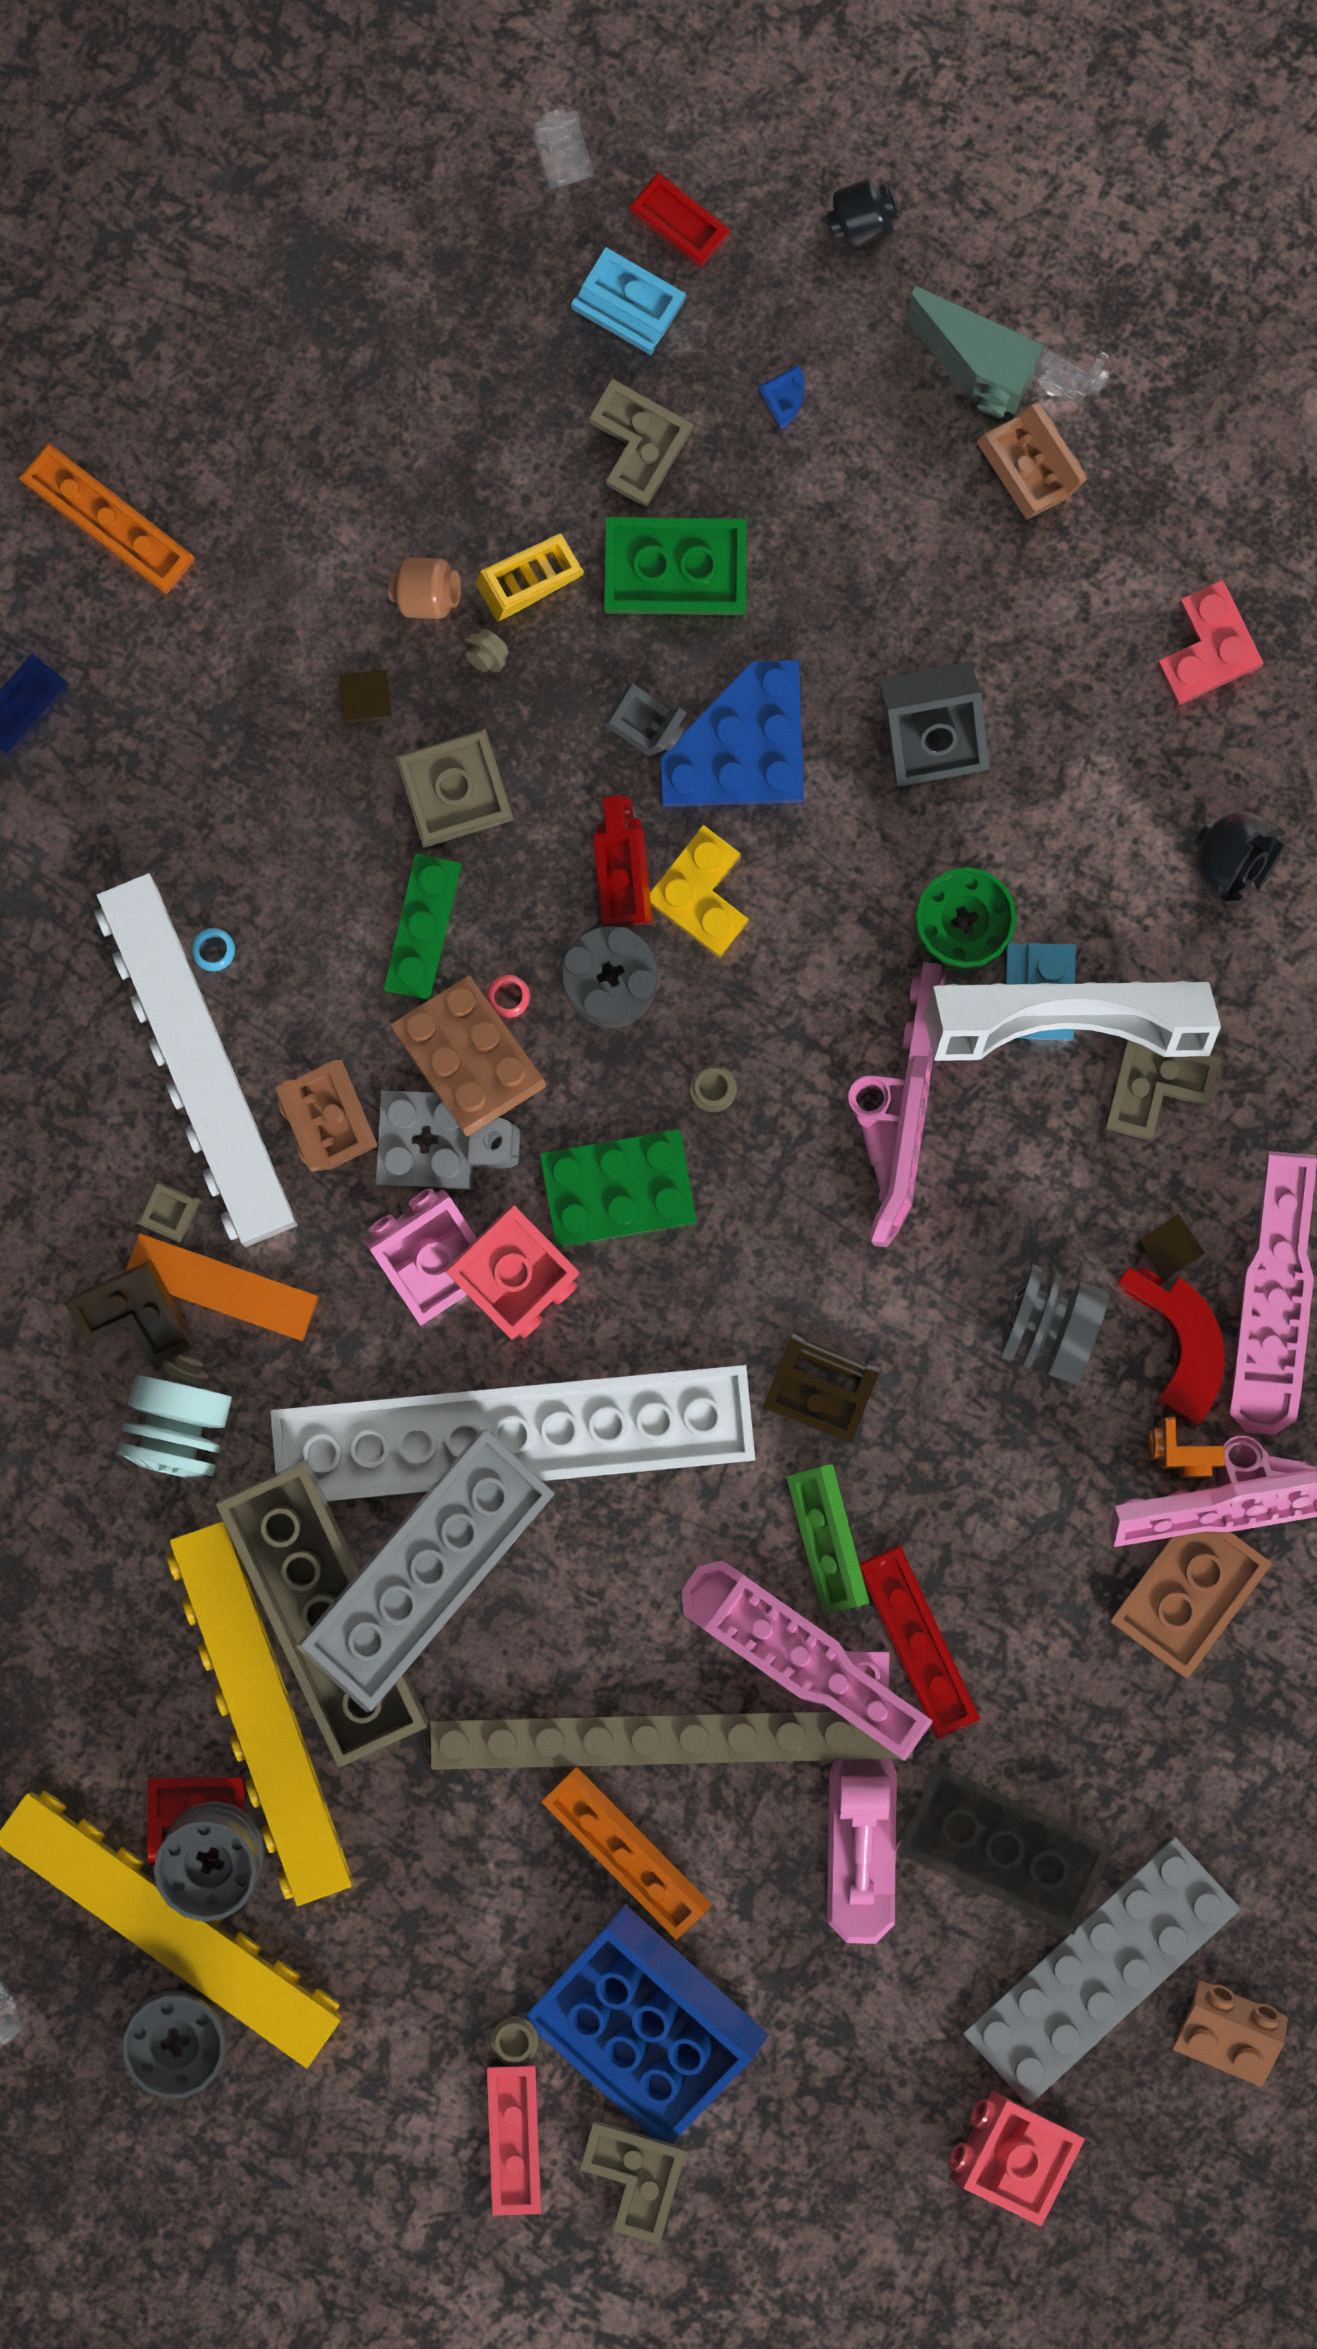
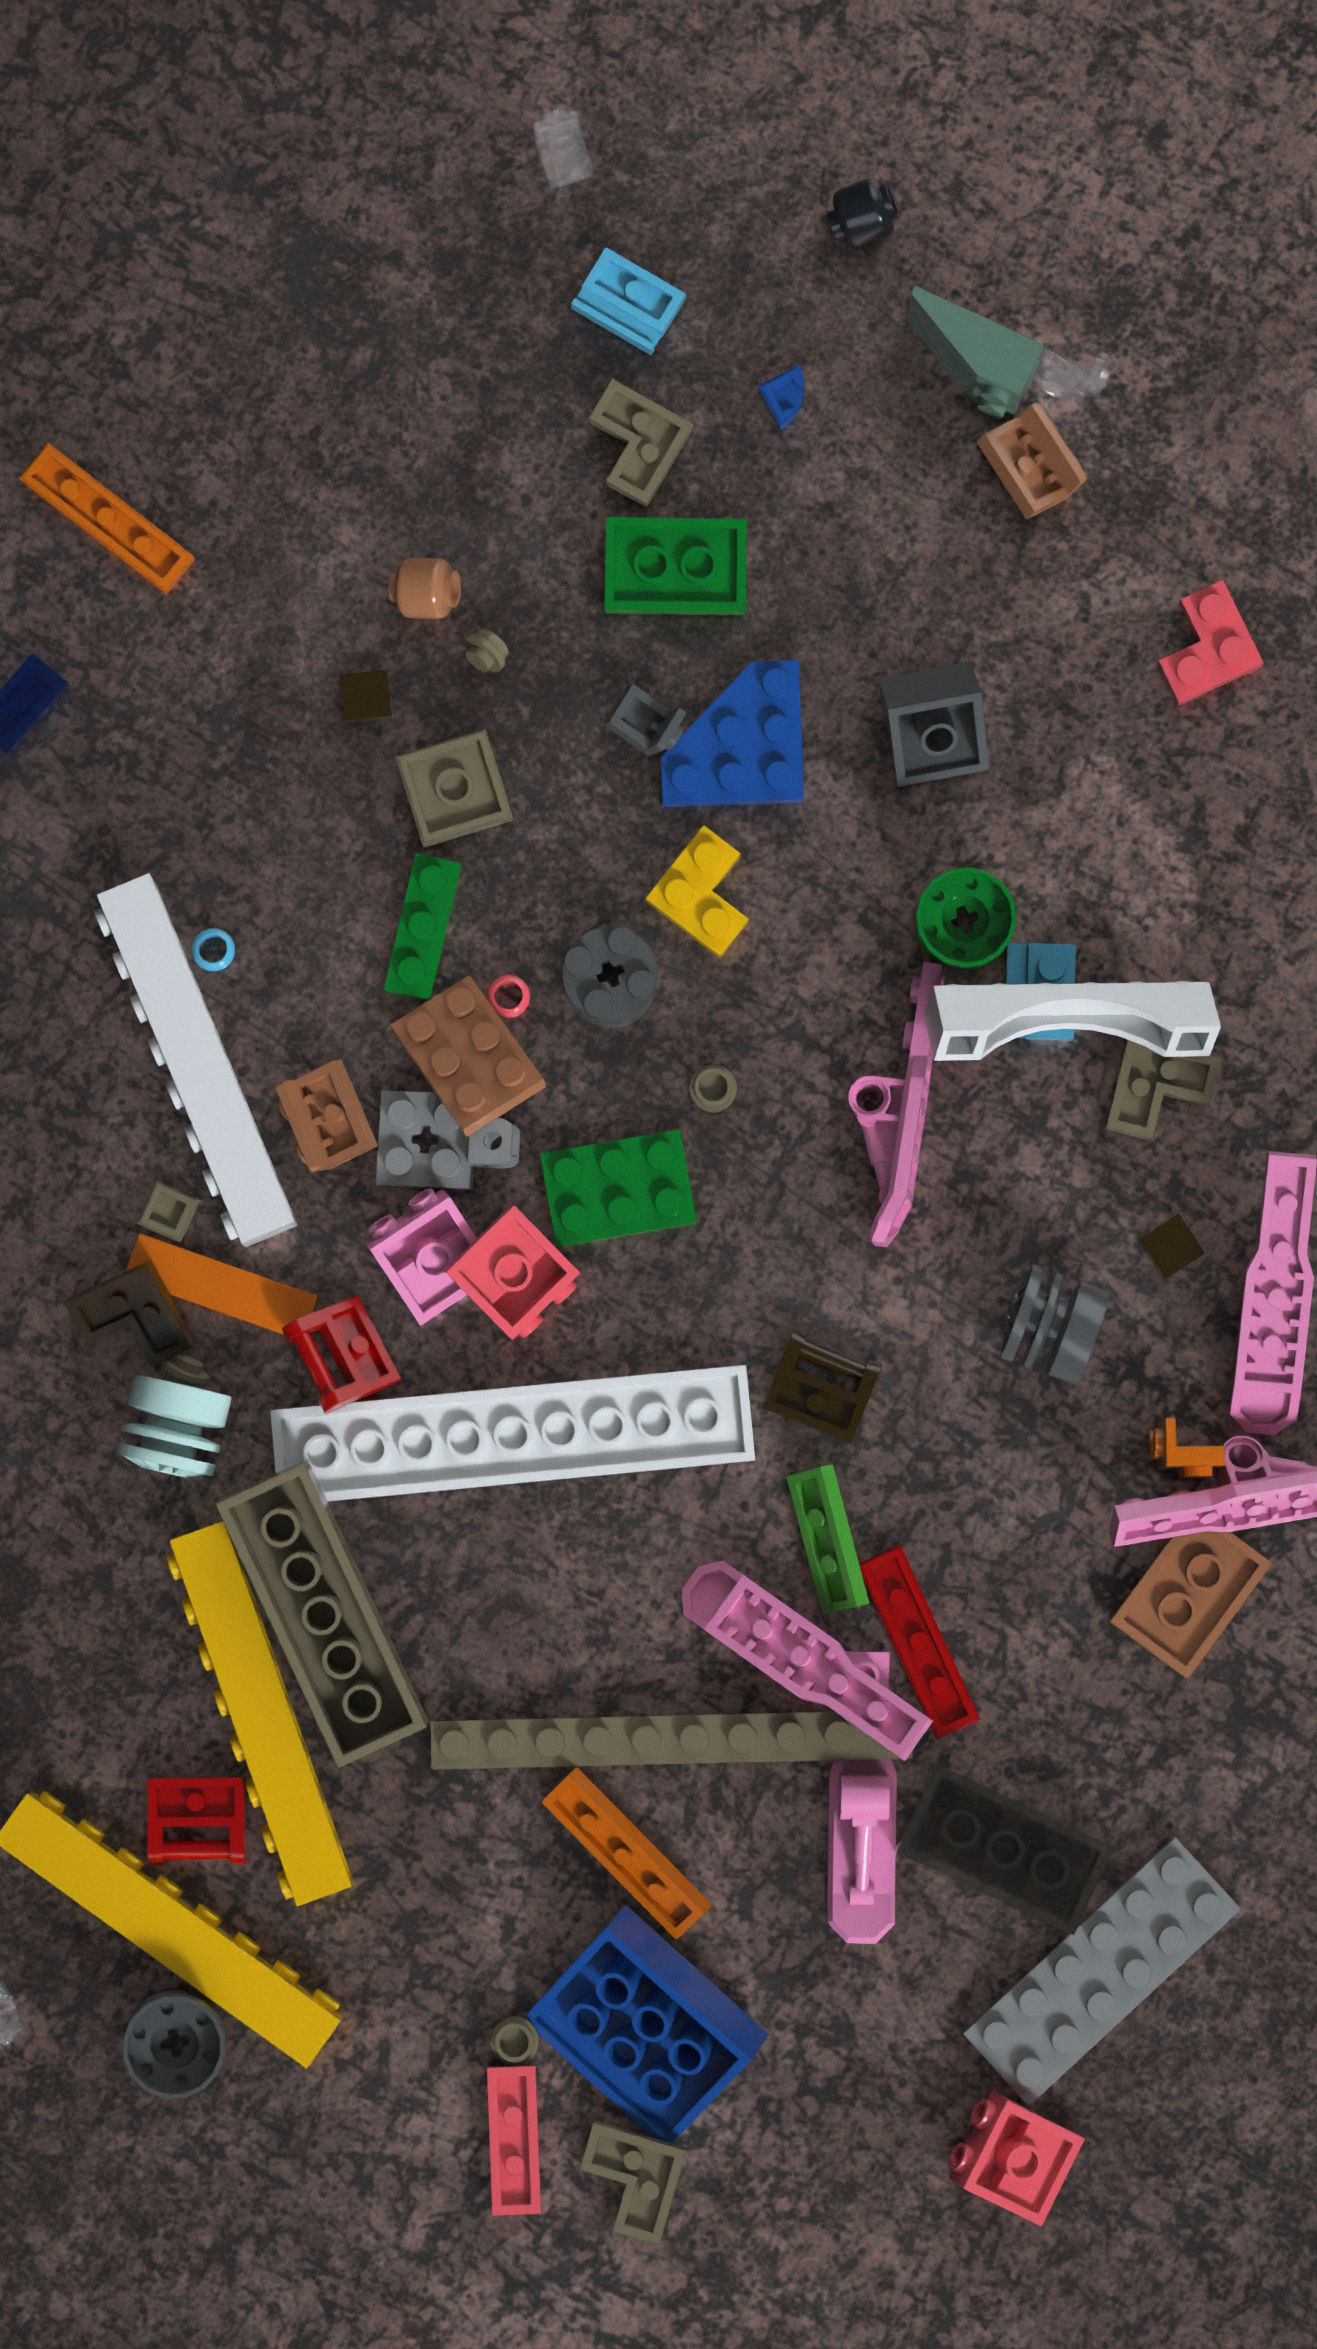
(203, 1887): dark grey wheel -> none
(354, 1348): none -> red plate
(425, 1570): light grey plate -> none
(504, 606): yellow slope -> none
(622, 866): red hinge -> none
(679, 220): red tile -> none
(1197, 1339): red arch -> none
(1232, 2033): nougat bracket -> none
(1235, 854): black cylinder -> none

